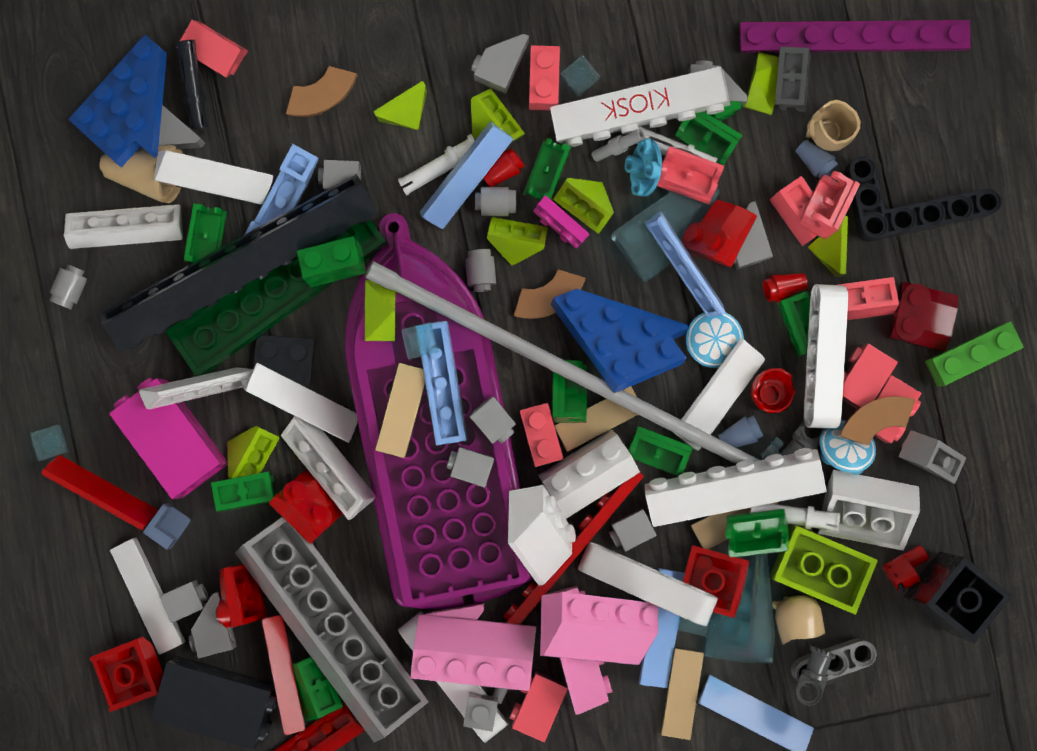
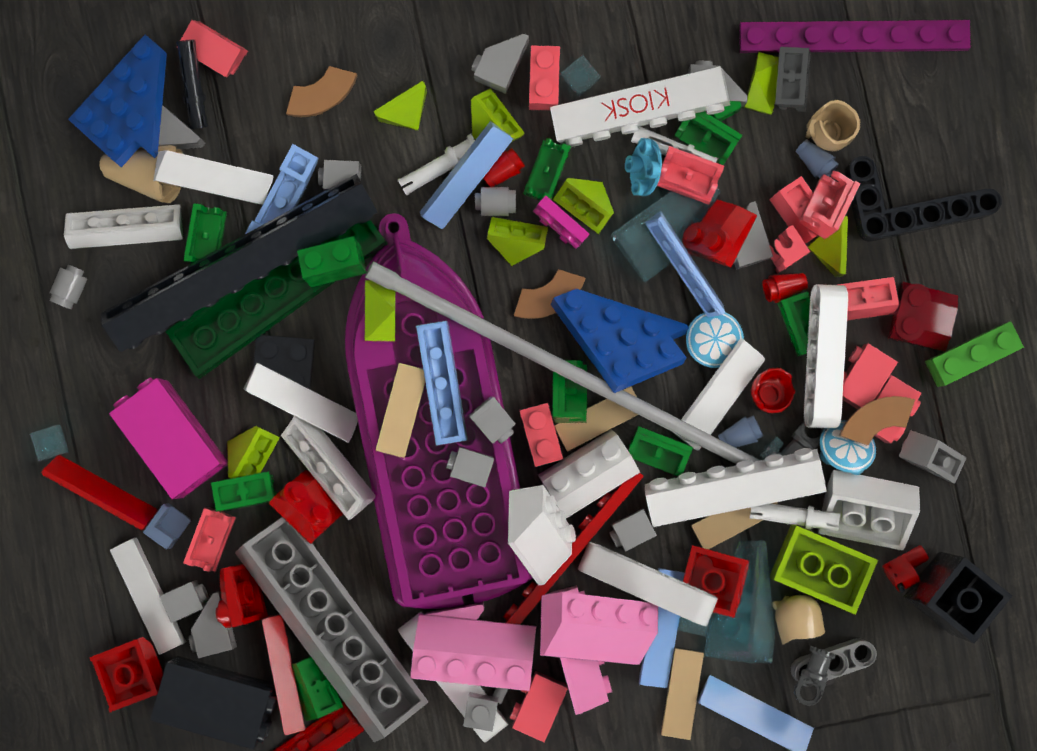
(194, 387): white slope -> none
(209, 539): none -> coral hinge
(419, 340): clear light blue plate -> none
(480, 270): light grey brick -> none
(618, 145): light grey bar -> none
(757, 533): green hinge -> none
(790, 249): none -> coral hinge

